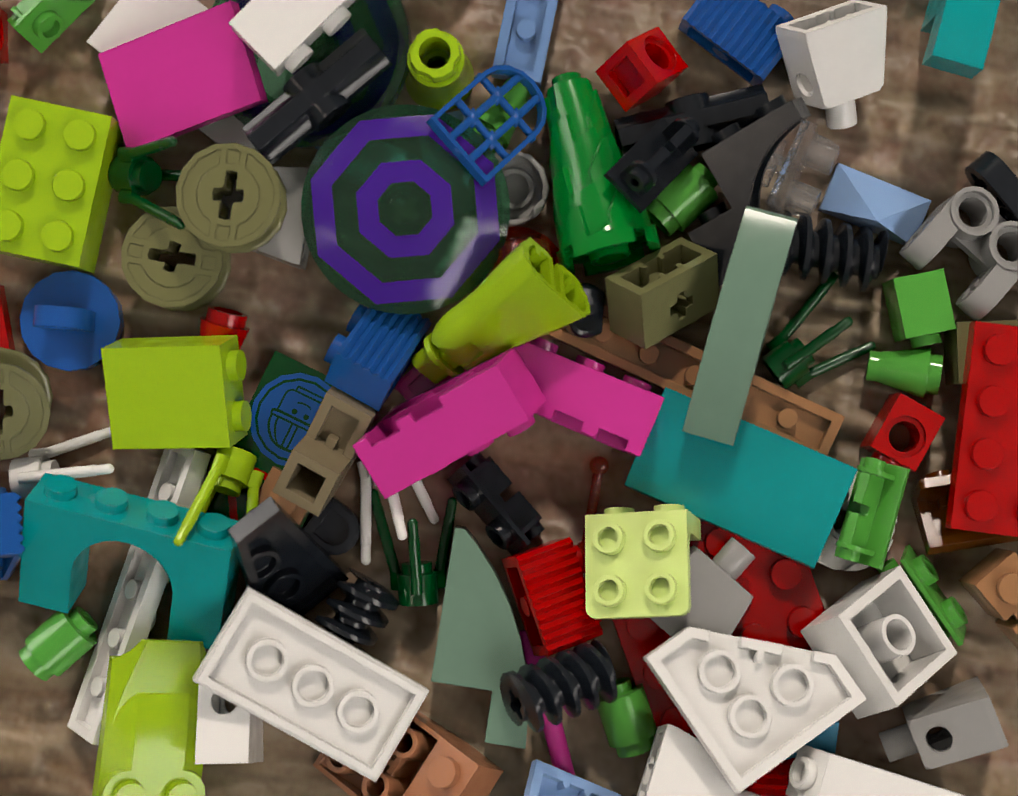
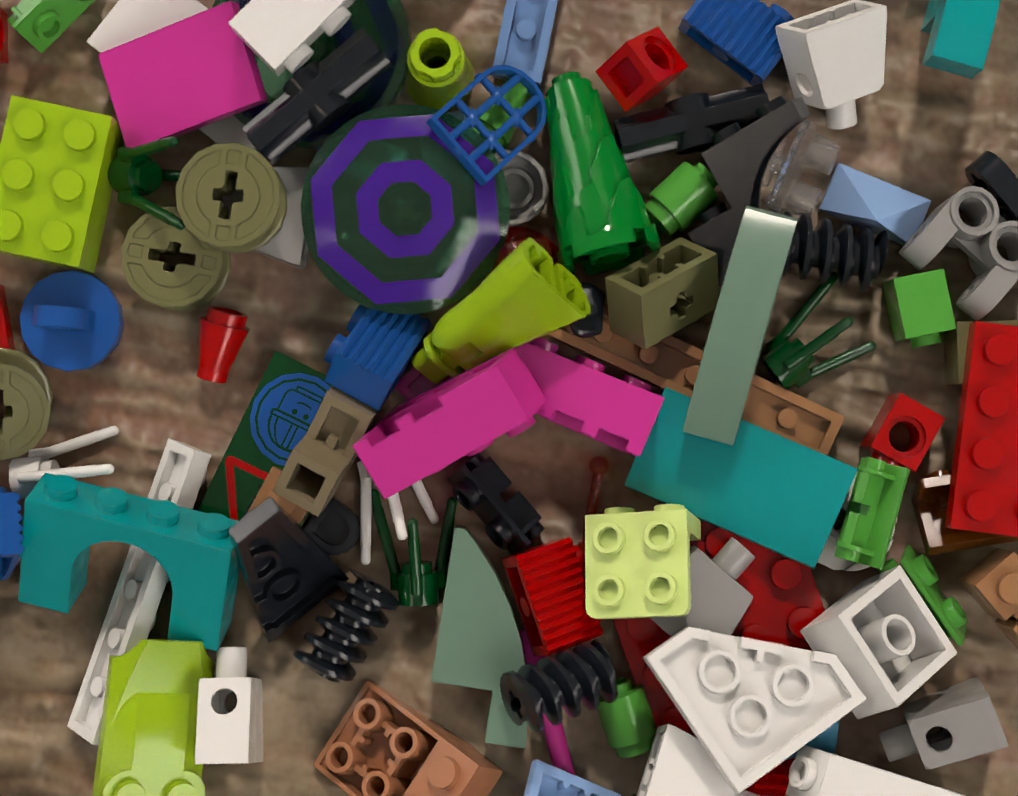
(59, 643): bright green brick -> none
(176, 392): lime brick -> none
(228, 475): lime plant -> none
(310, 684): white tile -> none
(655, 161): black hinge -> none
(906, 370): bright green cone -> none

